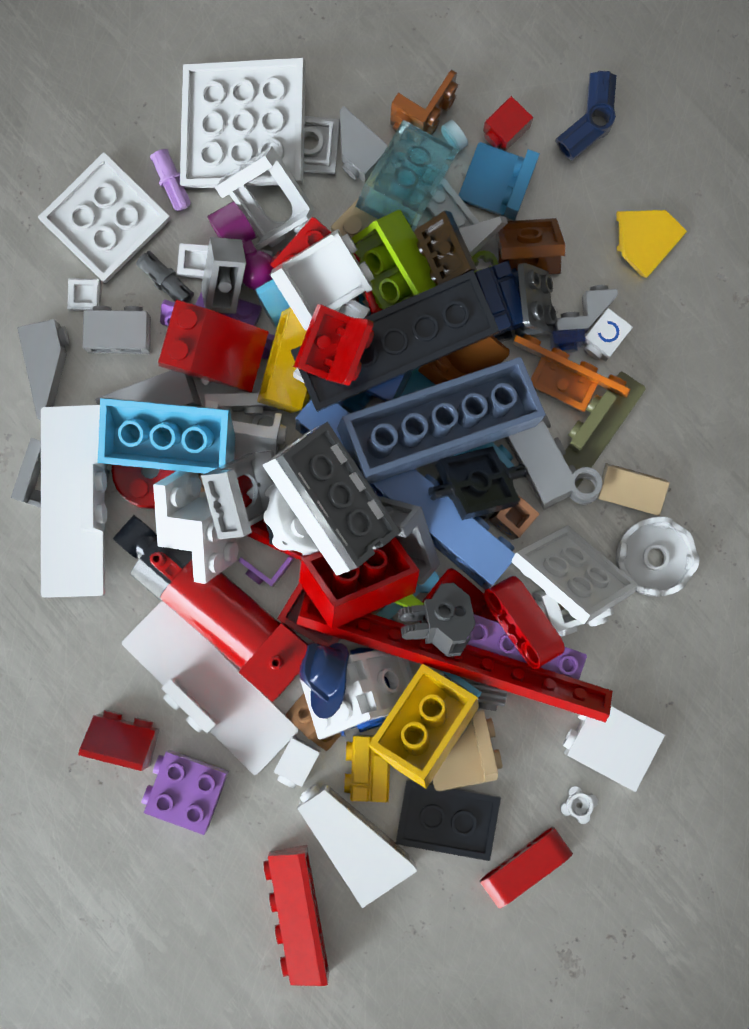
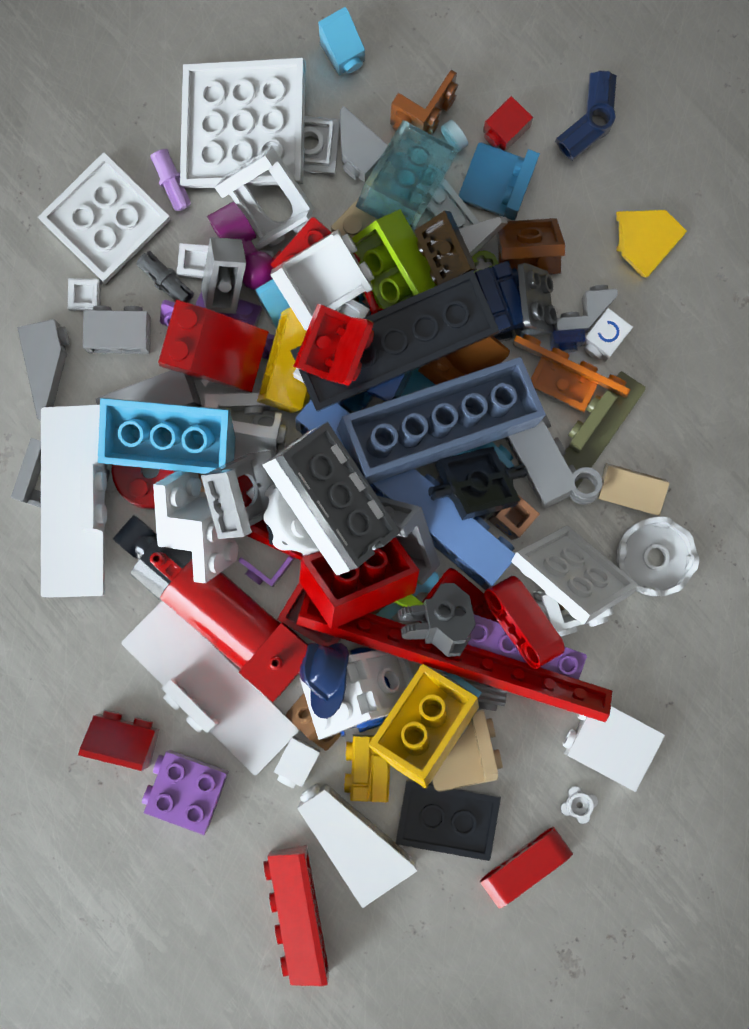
(341, 42): none -> medium azure slope

